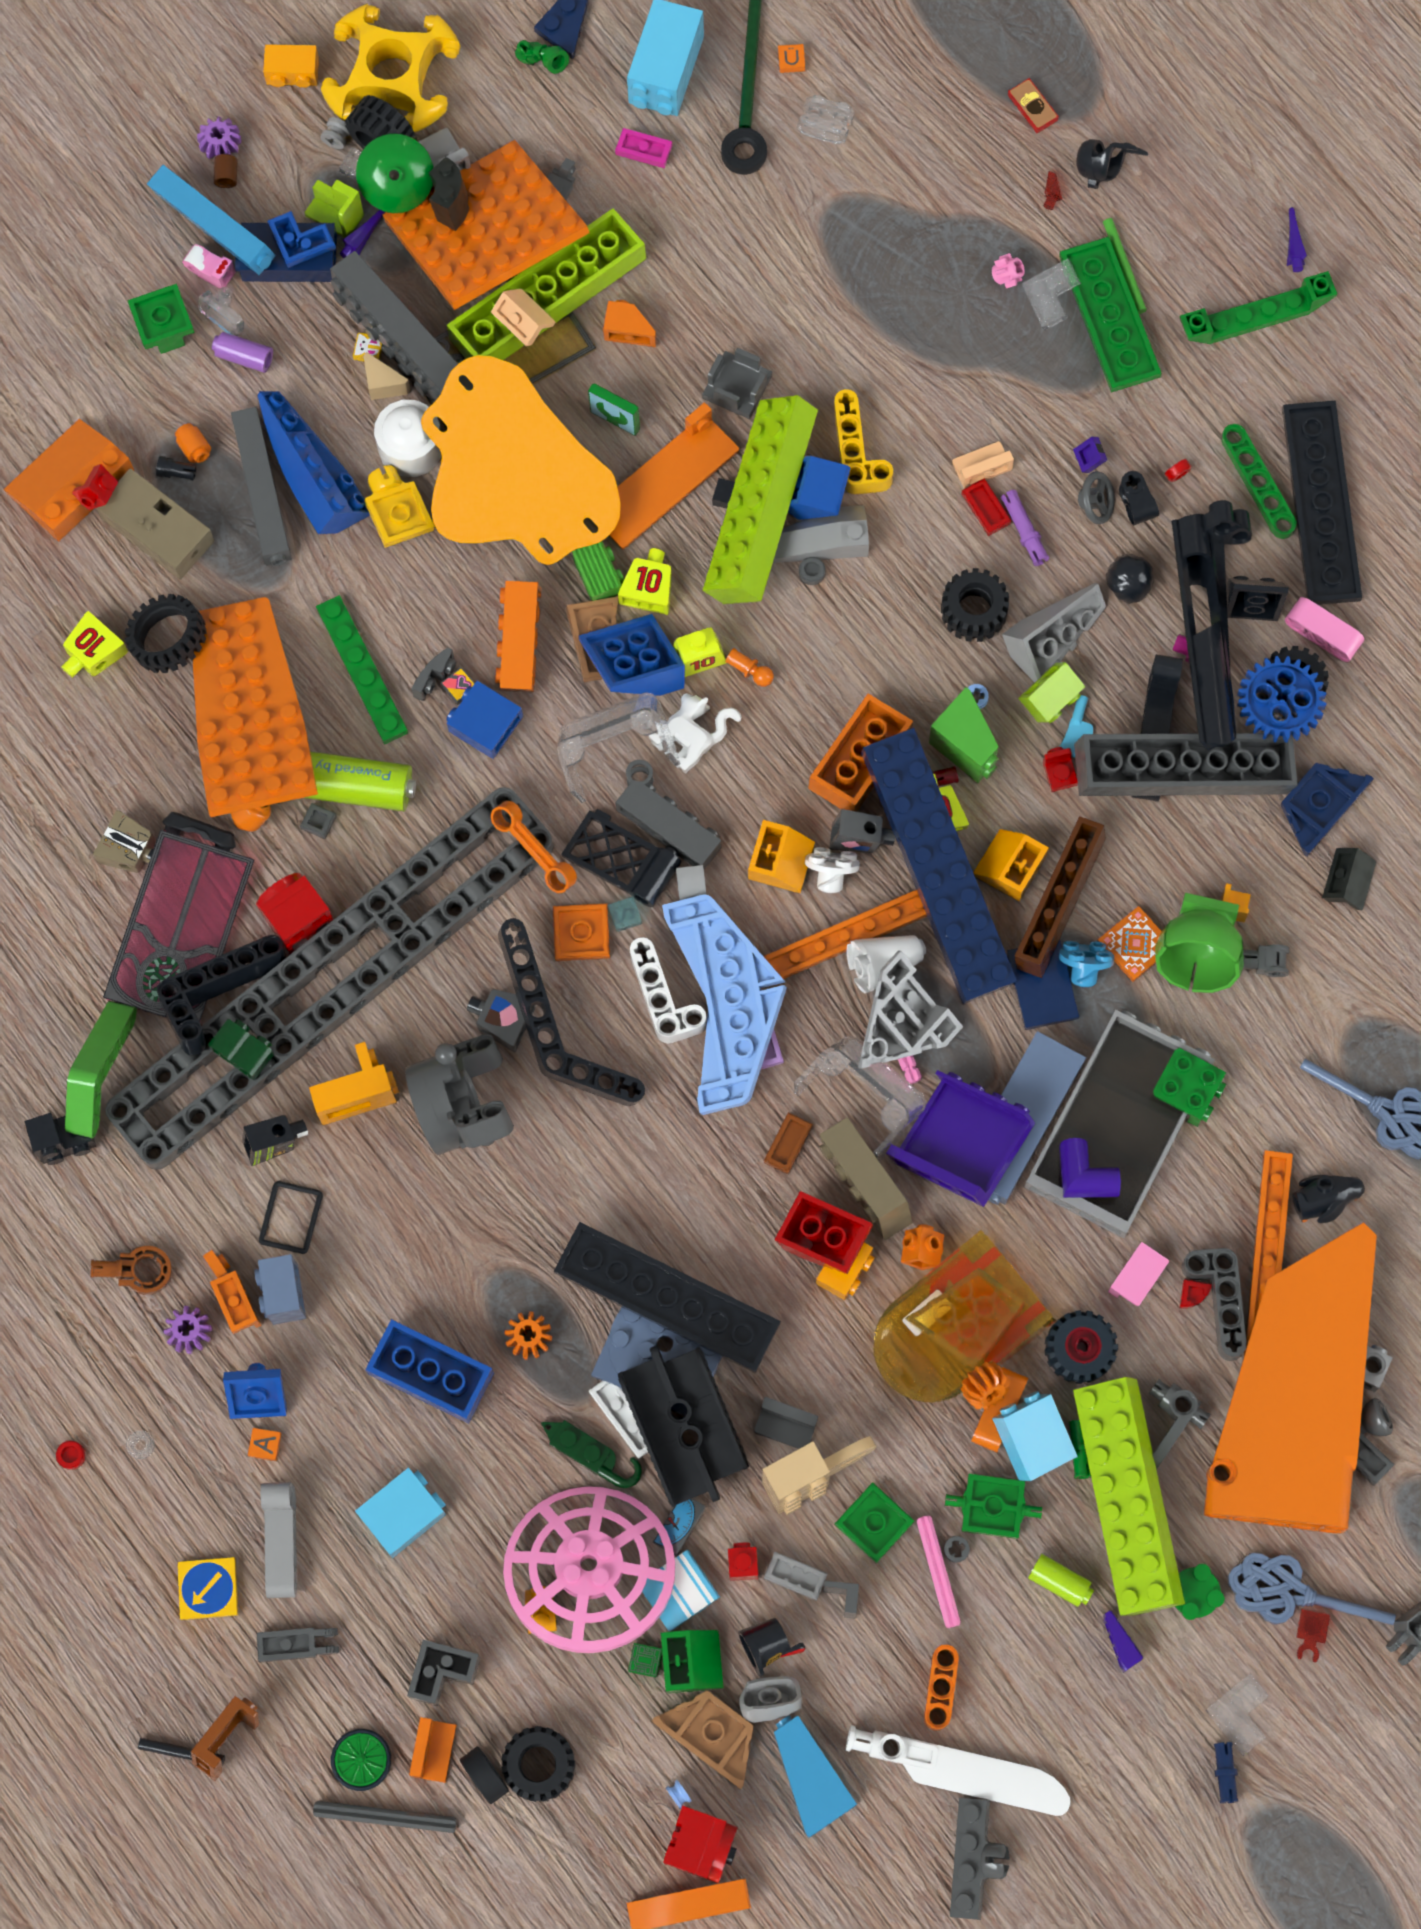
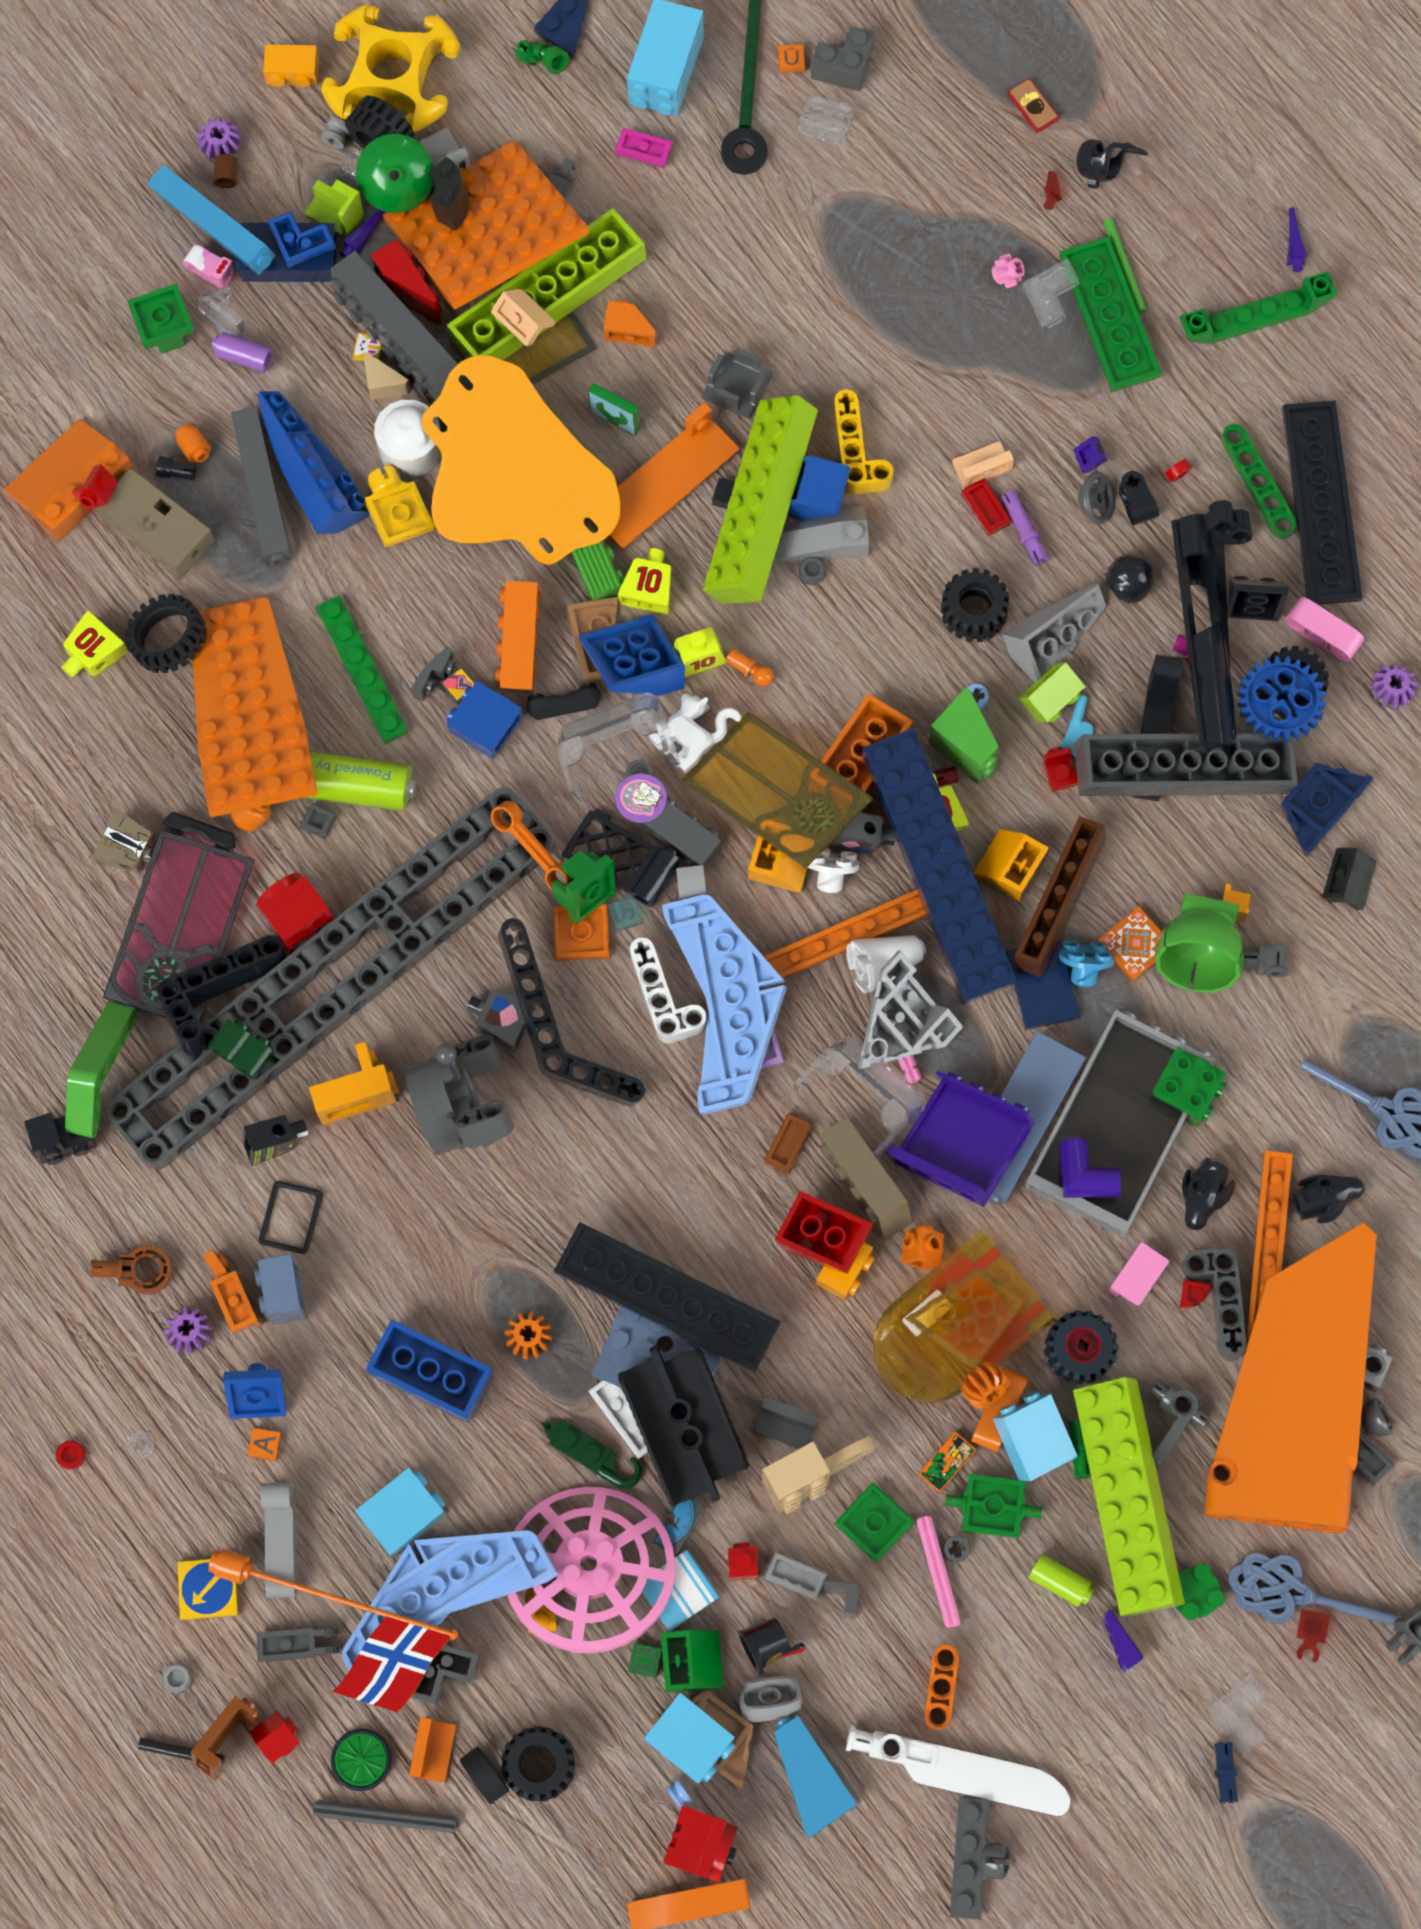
(176, 1678): none -> light grey tile
(275, 1736): none -> red brick
(392, 1656): none -> flag
(395, 268): none -> red slope
(454, 1577): none -> light blue wing
(572, 702): none -> black piece
(591, 884): none -> green panel
(640, 798): none -> sticker
(690, 1739): none -> medium azure brick
(777, 789): none -> clear yellow piece
(844, 65): none -> dark grey brick
(947, 1462): none -> tile
(1205, 1192): none -> black animal
(1390, 694): none -> medium lavender gear

